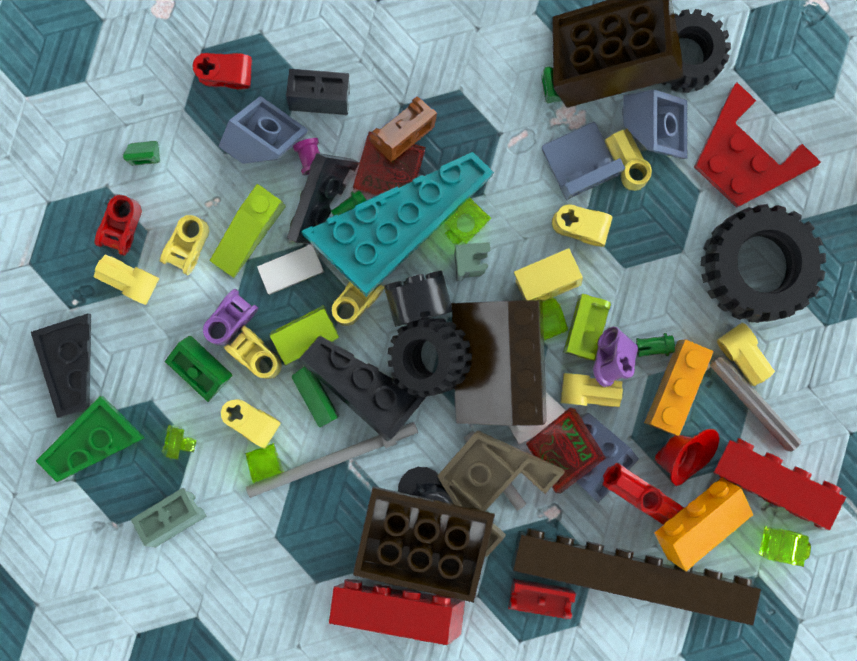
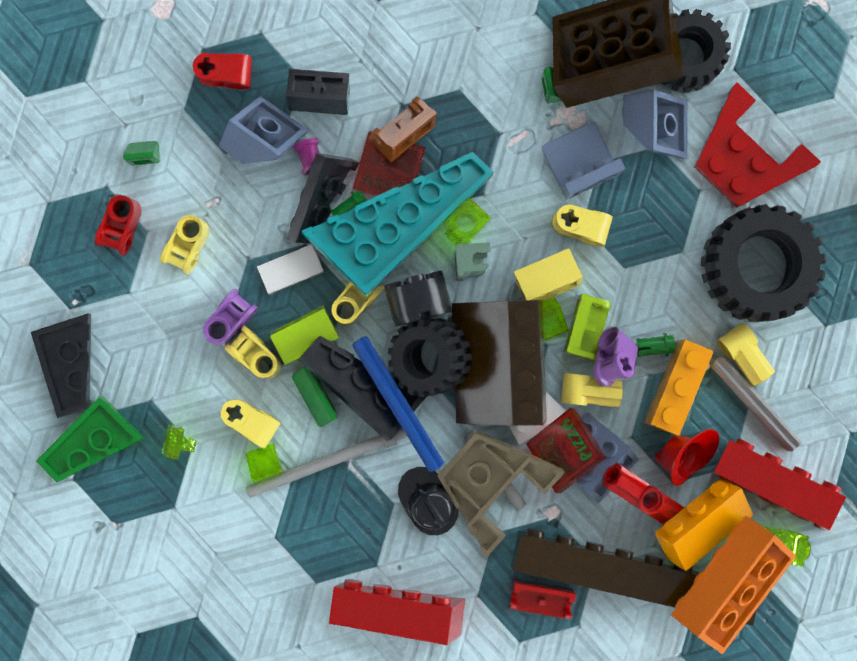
(131, 281): light yellow piece -> none
(167, 518): sand green hinge -> none
(198, 368): green slope -> none
(247, 230): lime slope -> none
(398, 403): none -> blue axle
(423, 544): dark brown slope -> none
(624, 147): light yellow piece -> none
(733, 584): none -> orange slope

